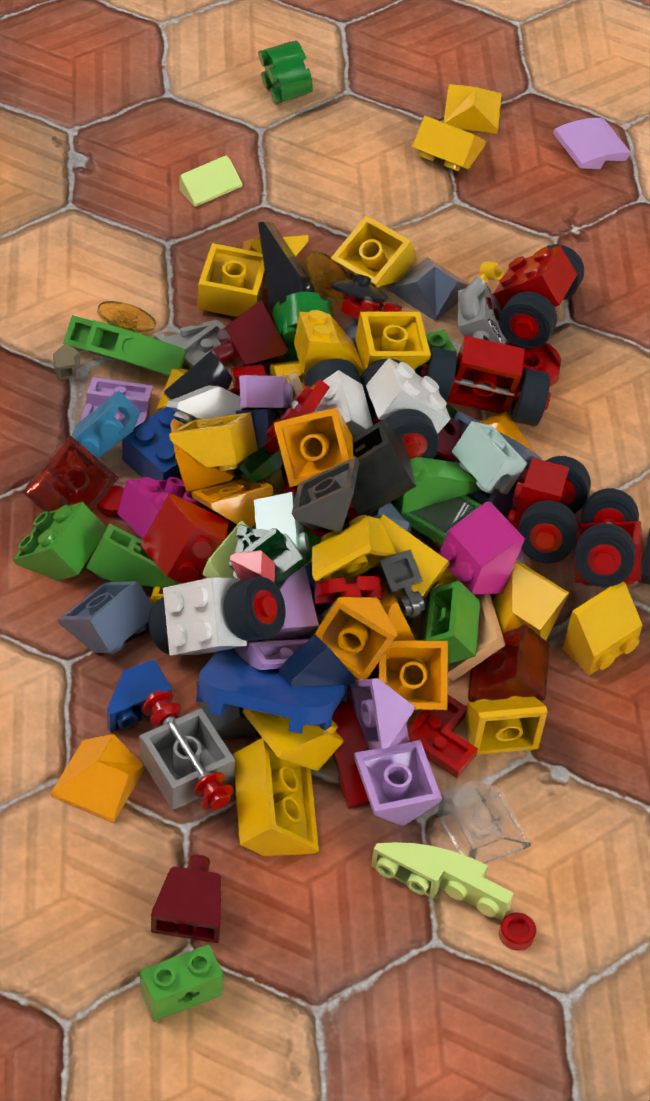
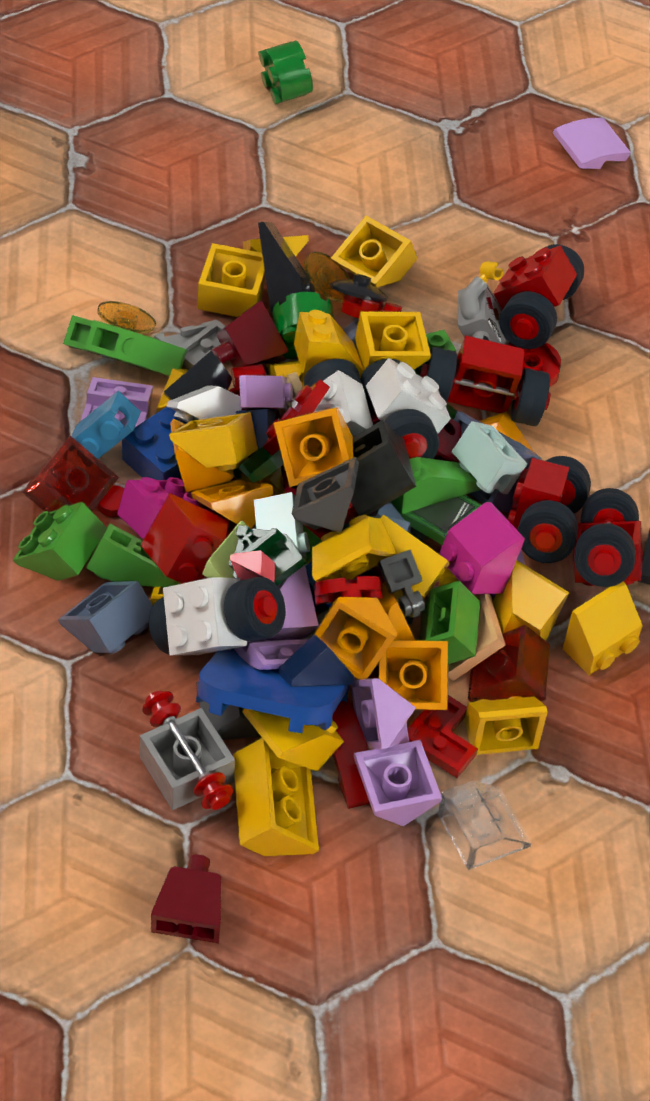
(65, 362): dark tan piece -> none
(99, 777): light orange slope -> none
(131, 693): blue slope -> none
(181, 982): bright green brick -> none
(209, 181): yellowish green slope -> none
(429, 288): sand blue slope -> none
(433, 868): yellowish green slope -> none
(447, 143): yellow slope -> none
(472, 108): yellow slope -> none
(517, 931): red tile -> none

